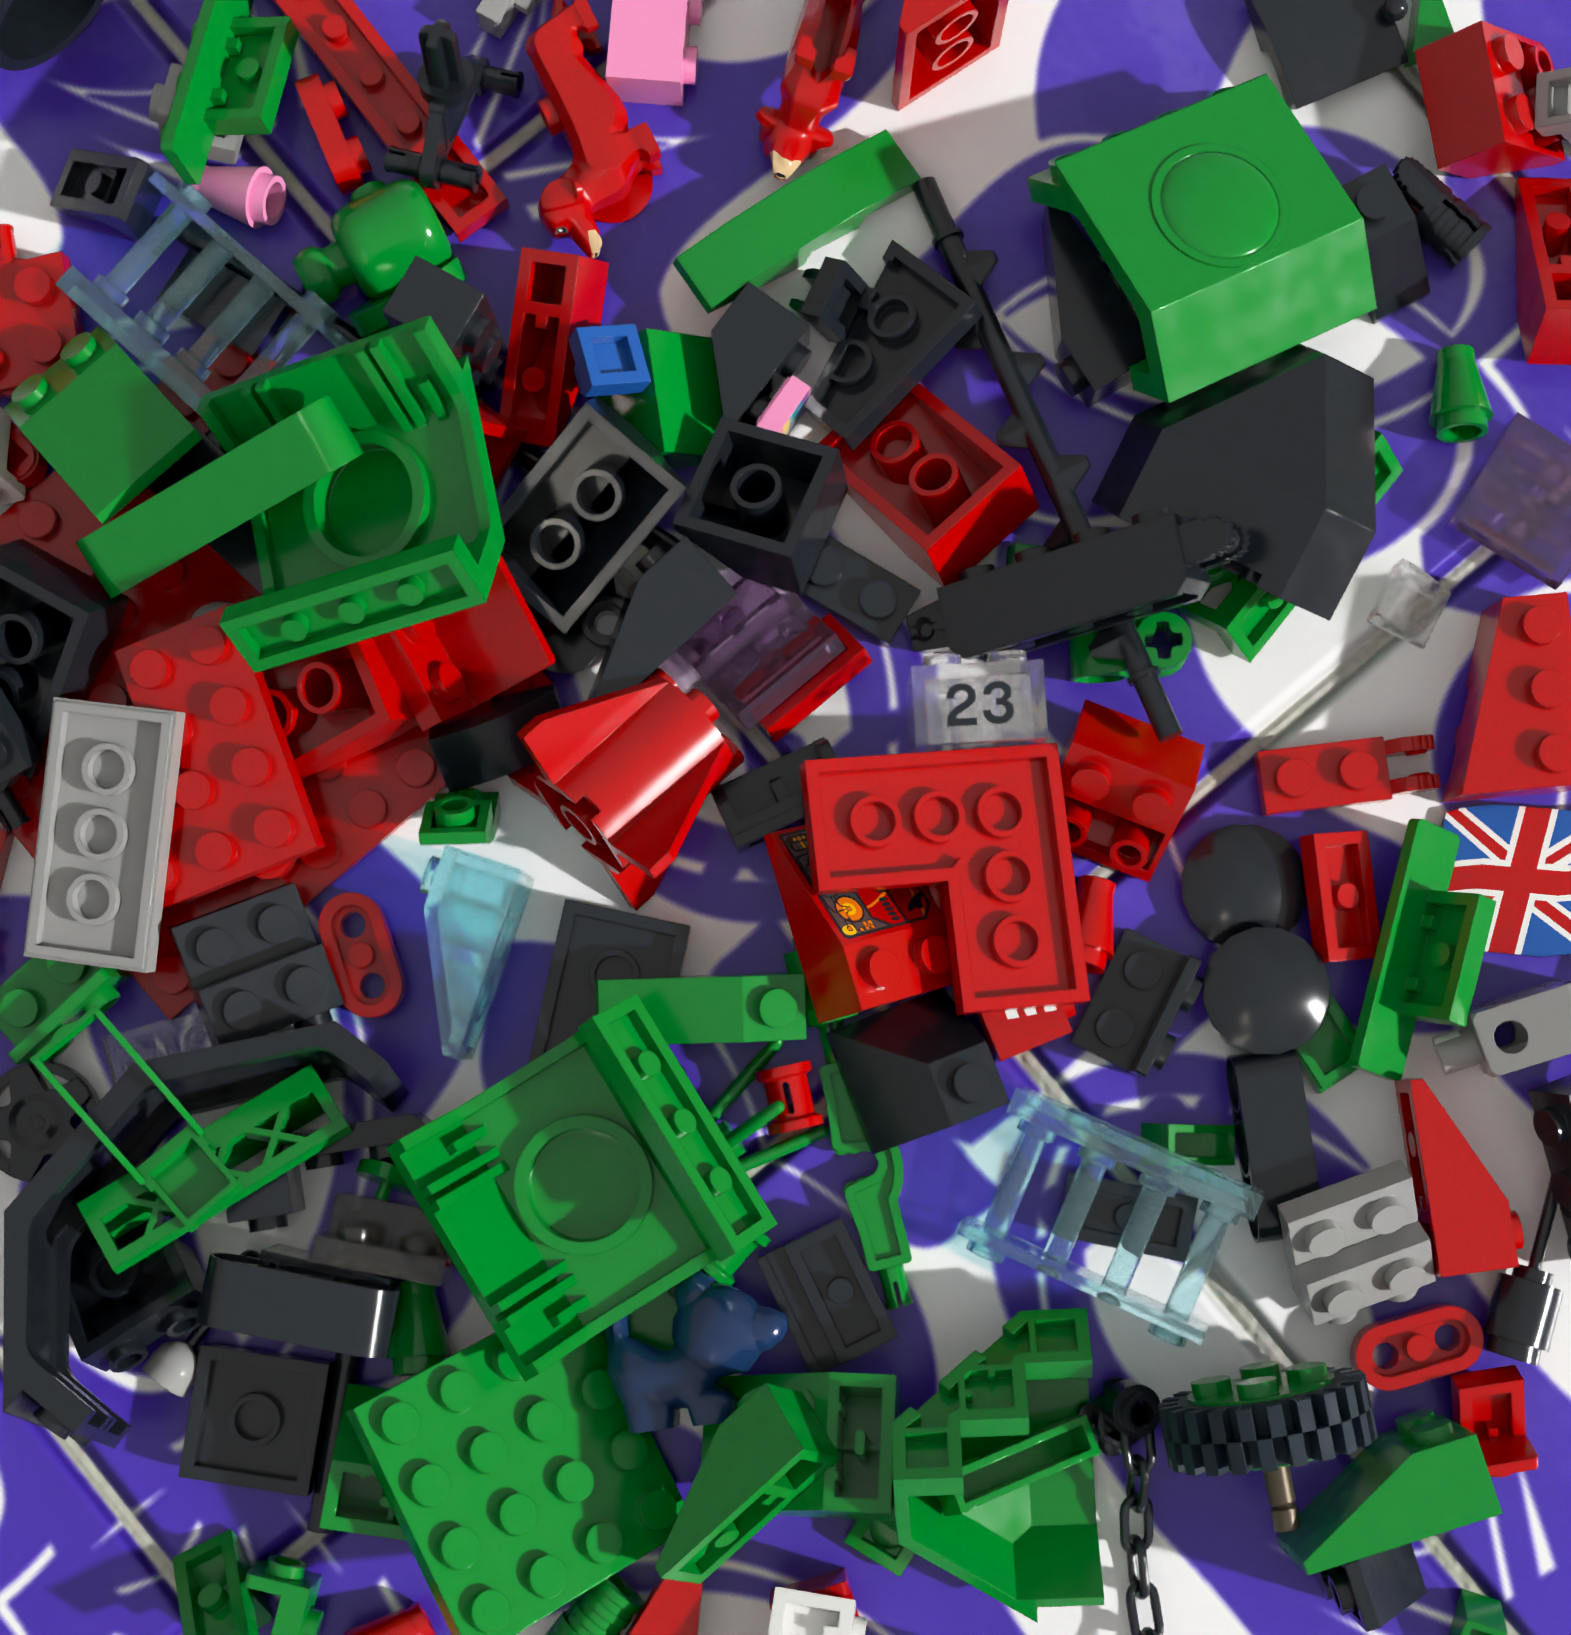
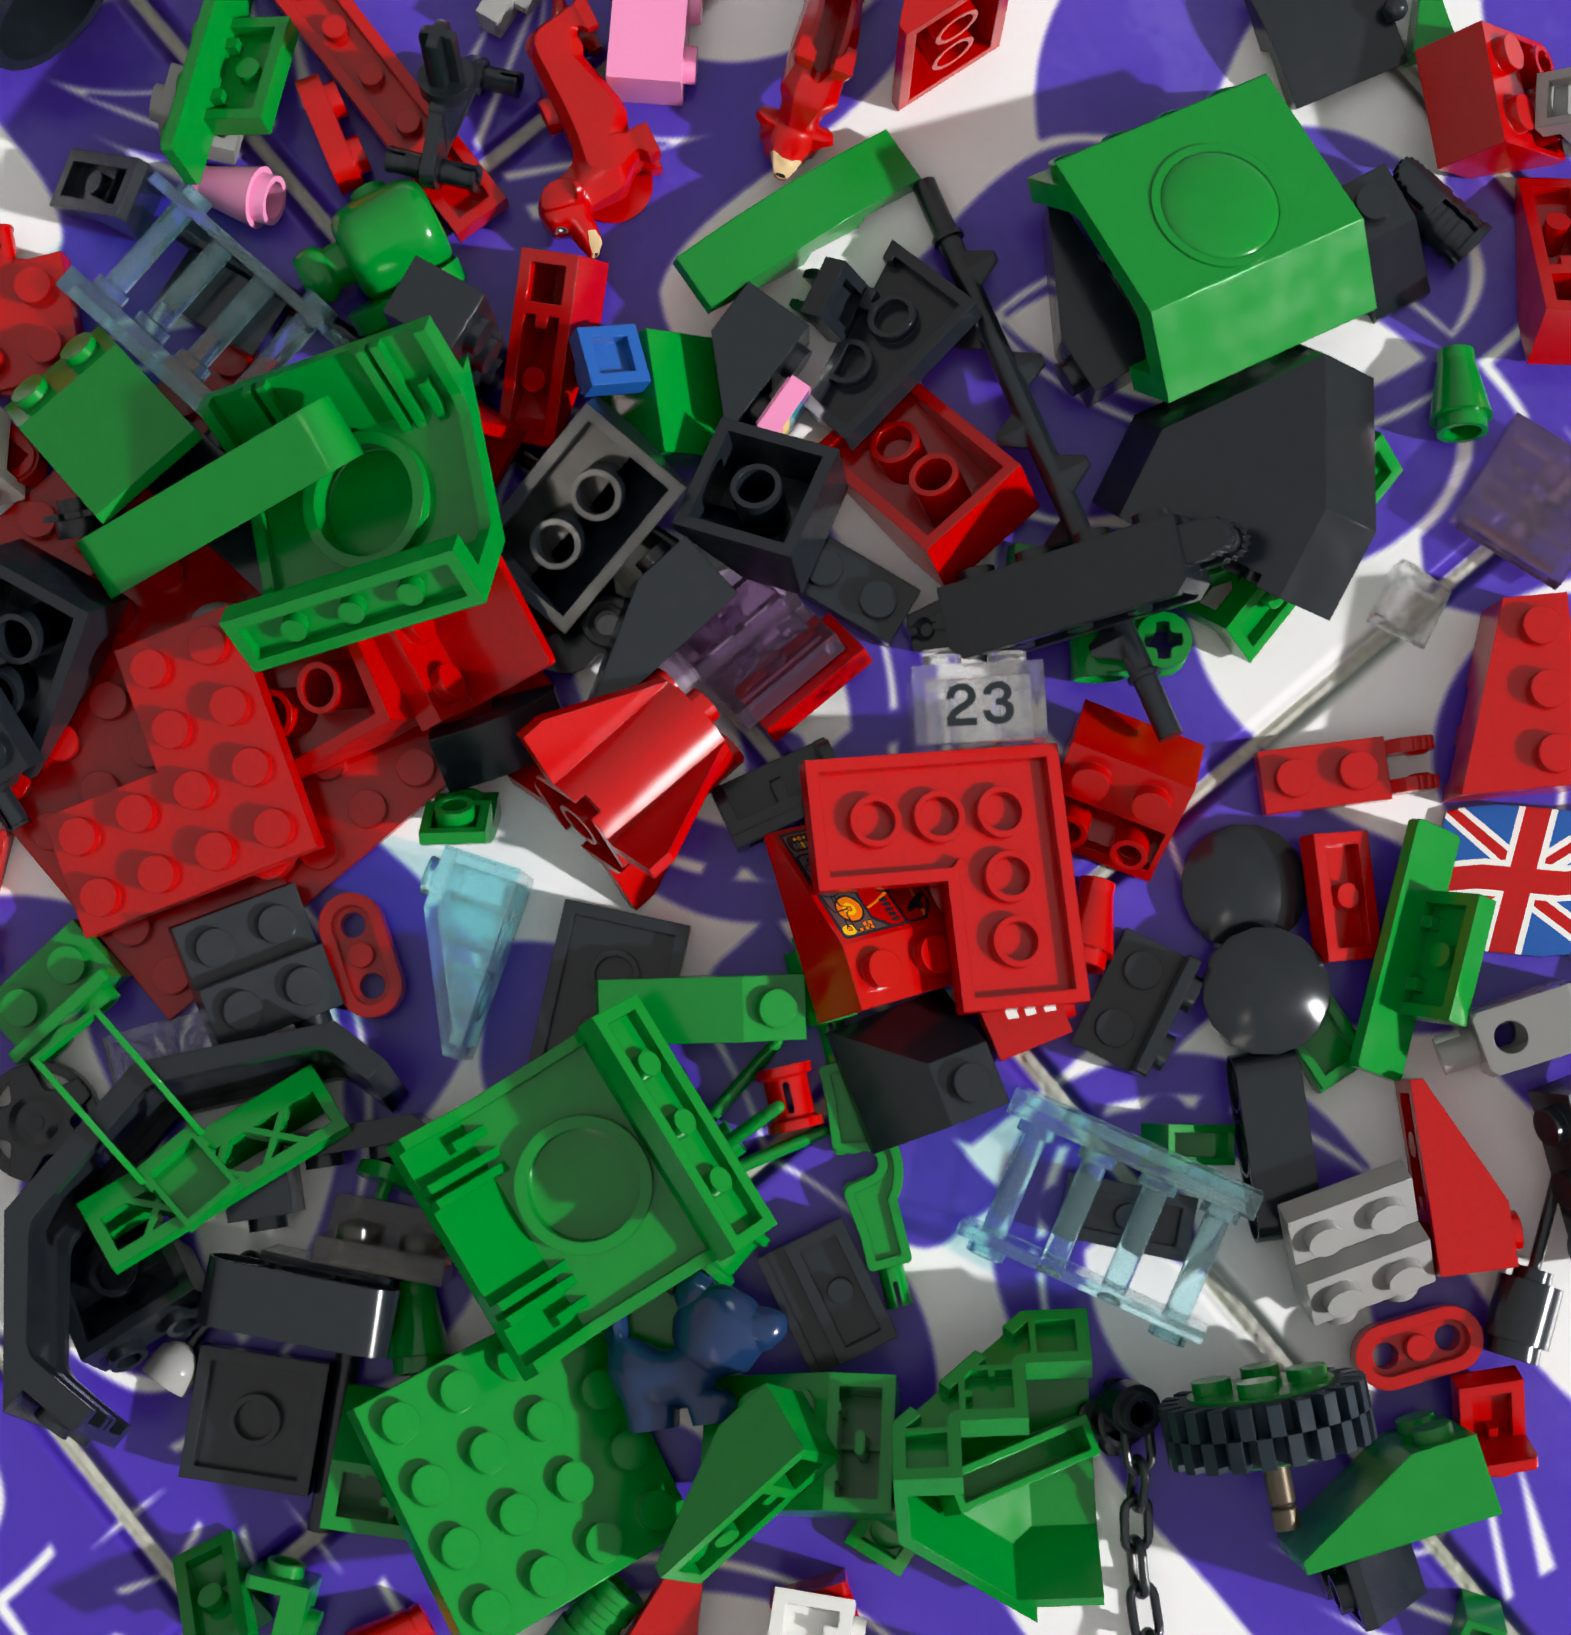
(73, 519): none -> black plate
(104, 834): light grey tile -> none

